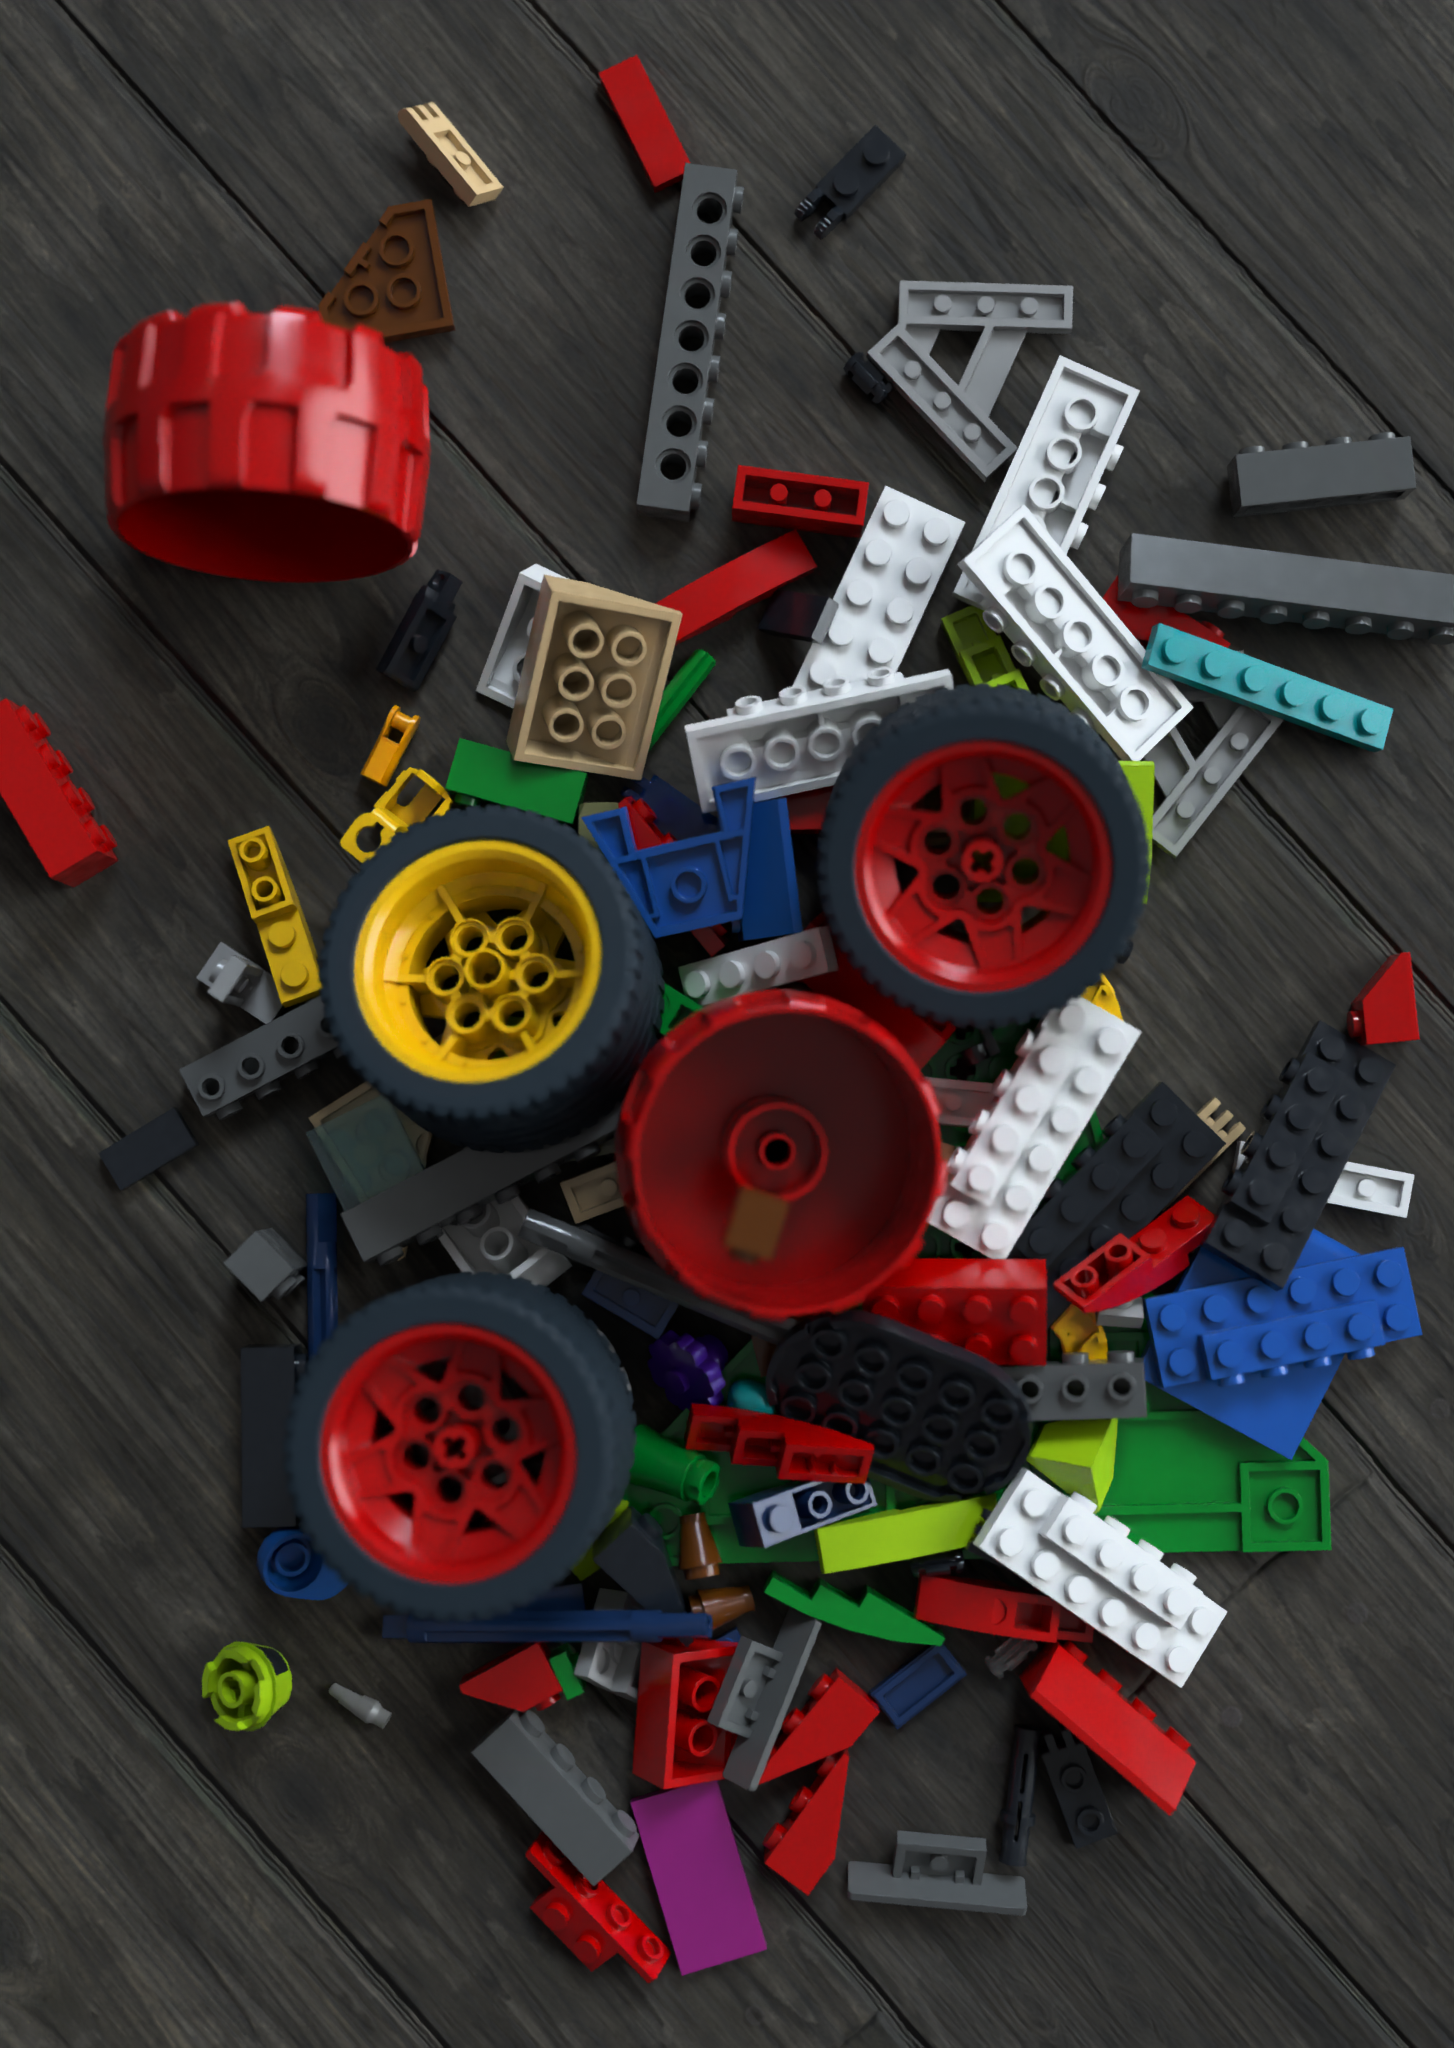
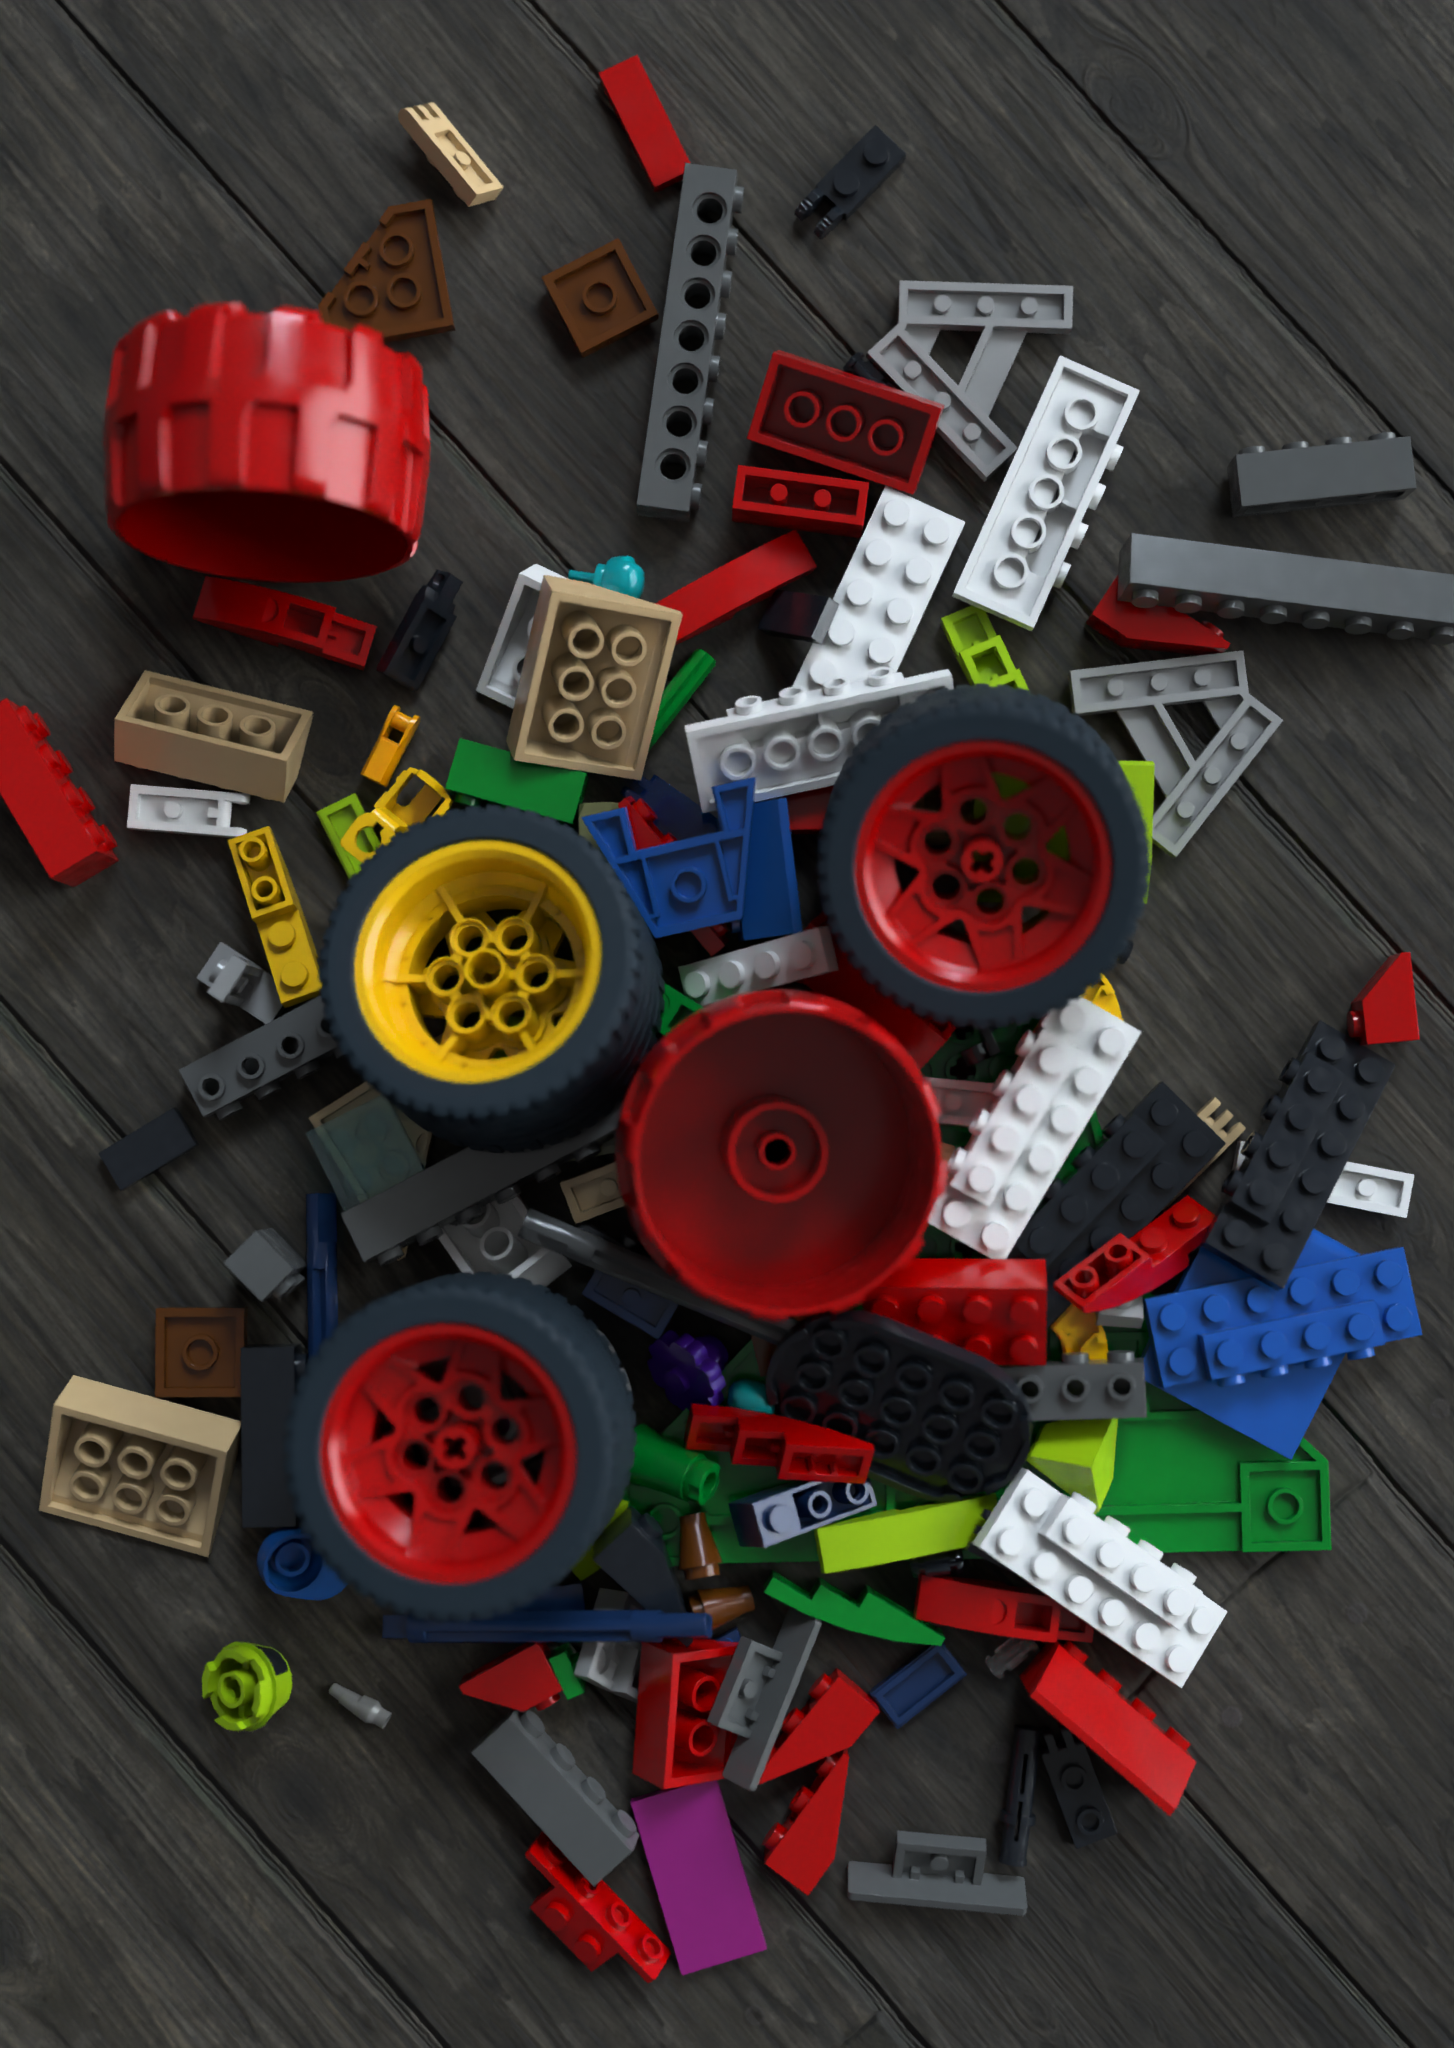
(139, 1465): none -> tan slope
(183, 811): none -> white hinge
(199, 1351): none -> reddish brown plate
(212, 736): none -> tan slope
(284, 619): none -> red slope
(337, 820): none -> lime tile
(600, 298): none -> reddish brown plate
(618, 575): none -> teal piece
(753, 1224): reddish brown brick -> none
(845, 421): none -> red brick
(1071, 637): white plate -> none
(1267, 688): teal plate -> none

